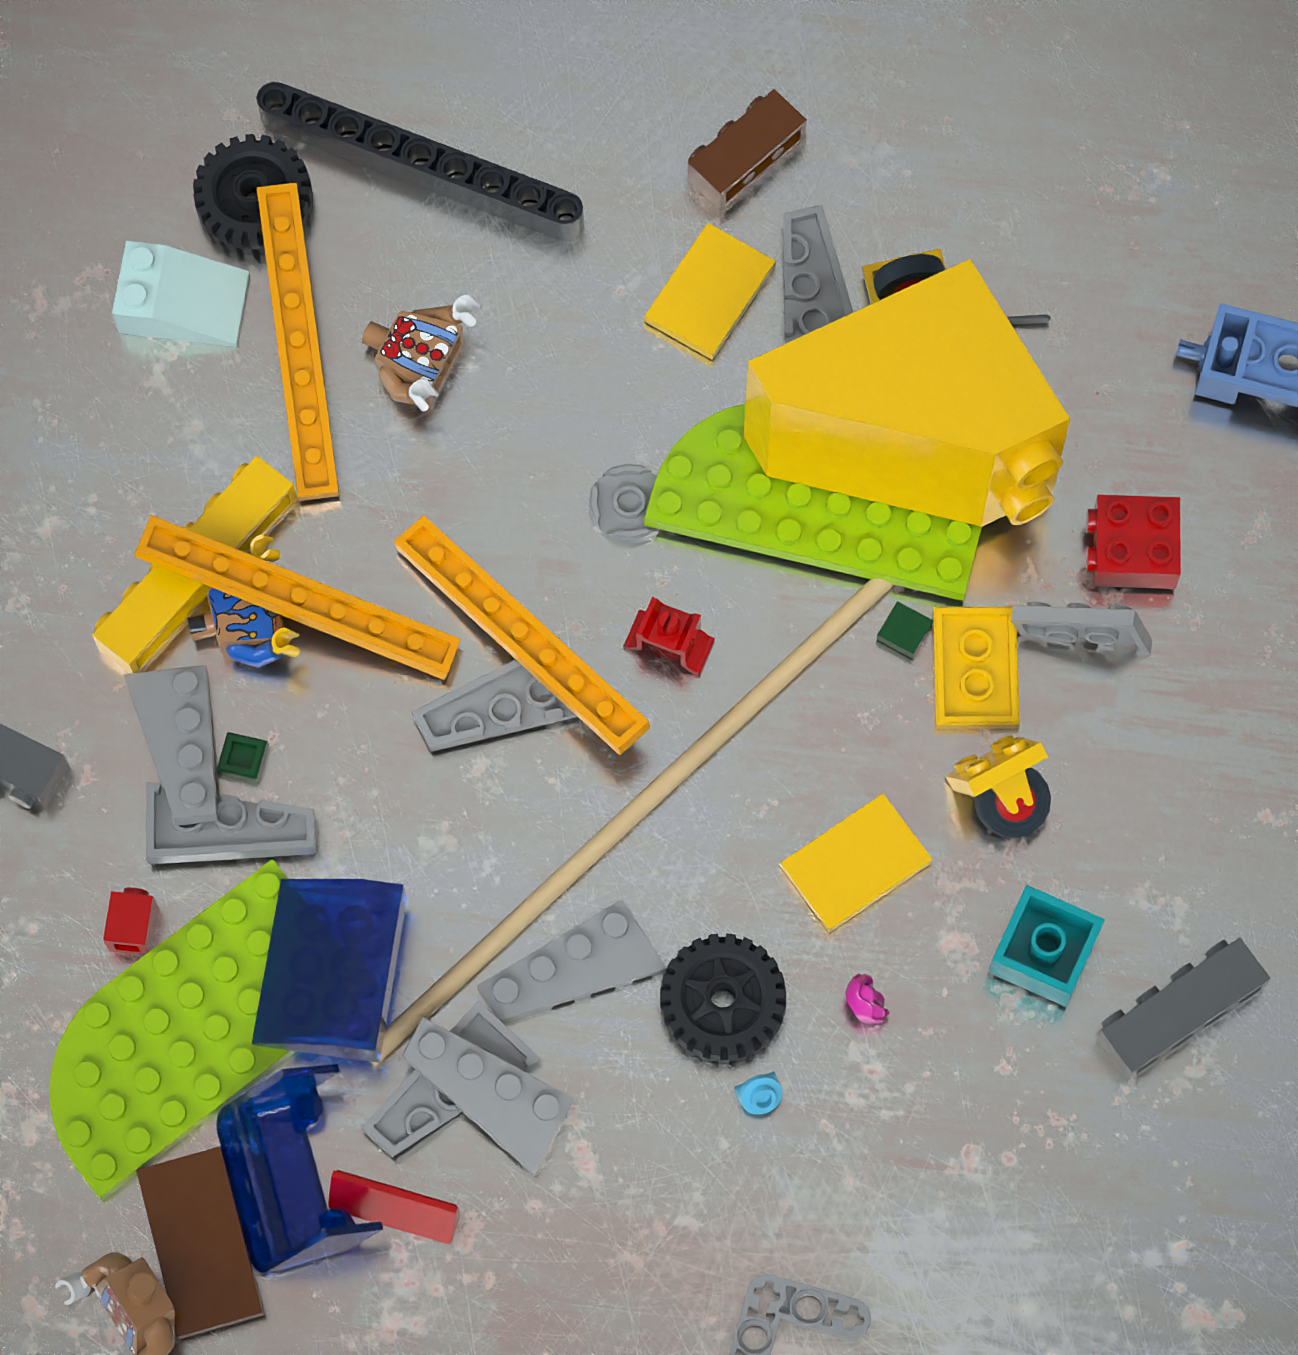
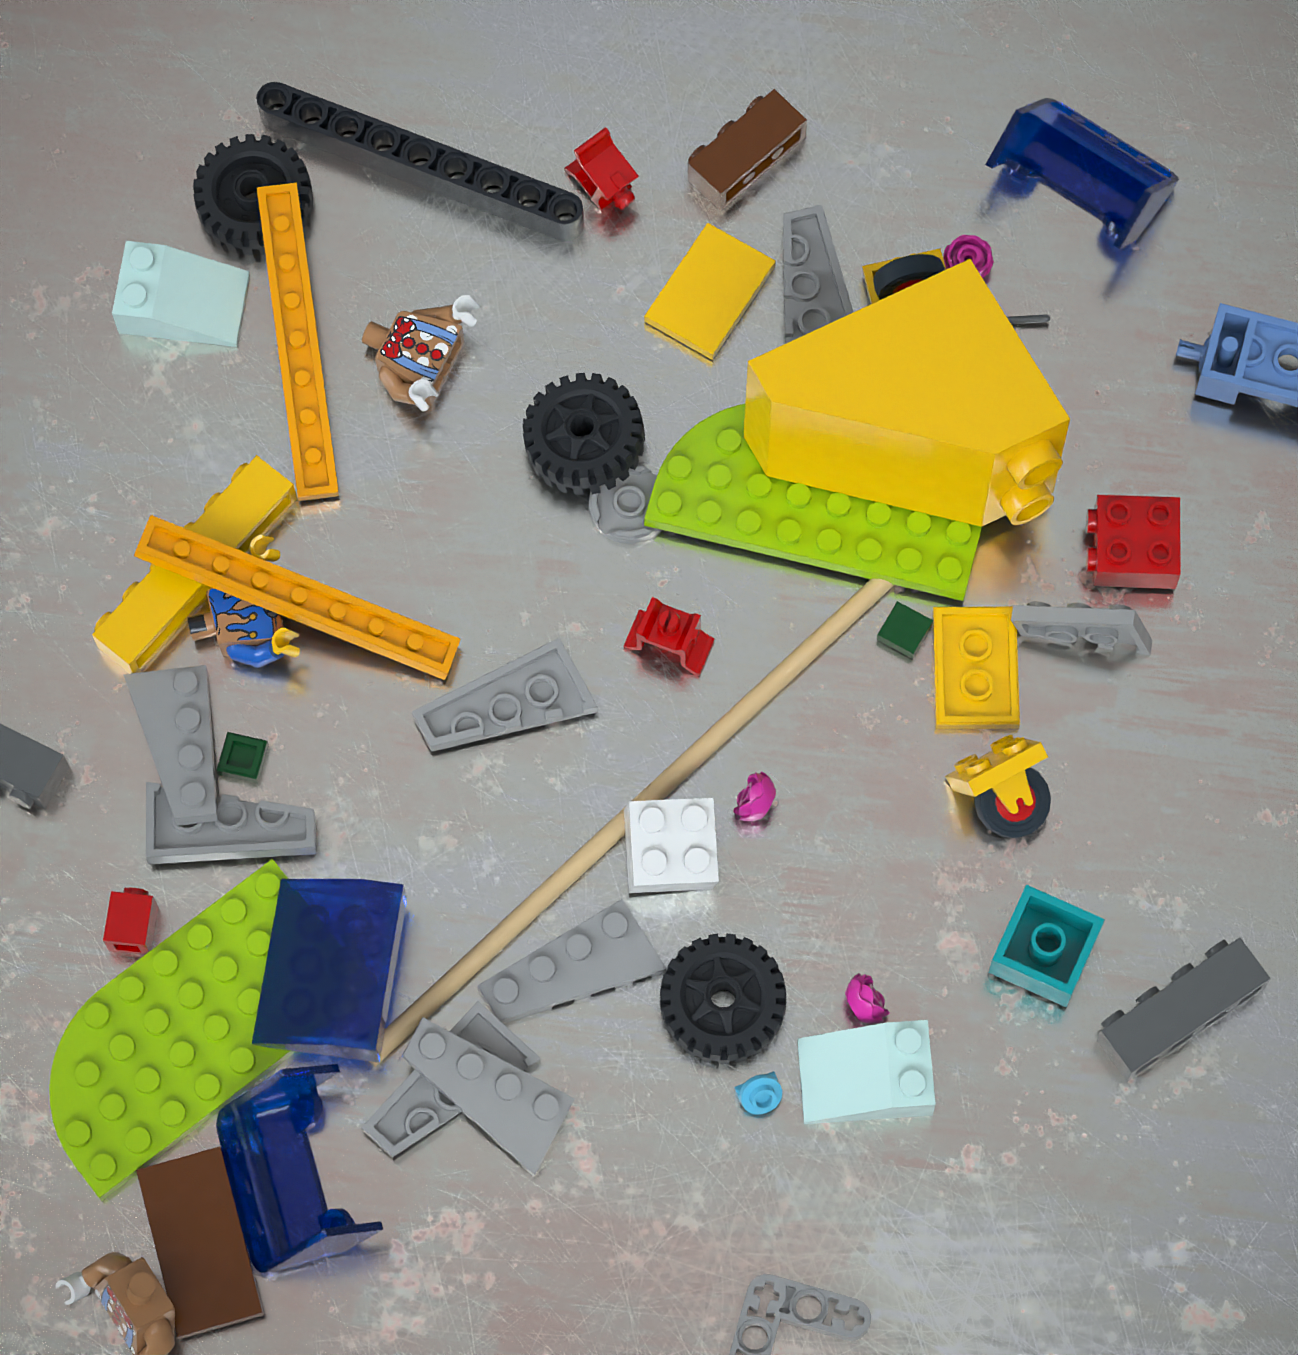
(393, 1206): slope -> none
(522, 635): light orange plate -> none
(590, 460): none -> black wheel
(603, 171): none -> red piece
(671, 845): none -> white brick
(755, 798): none -> dark pink plate
(856, 863): yellow tile -> none
(867, 1073): none -> light aqua slope
(969, 247): none -> dark pink plate
(1086, 164): none -> clear blue windscreen

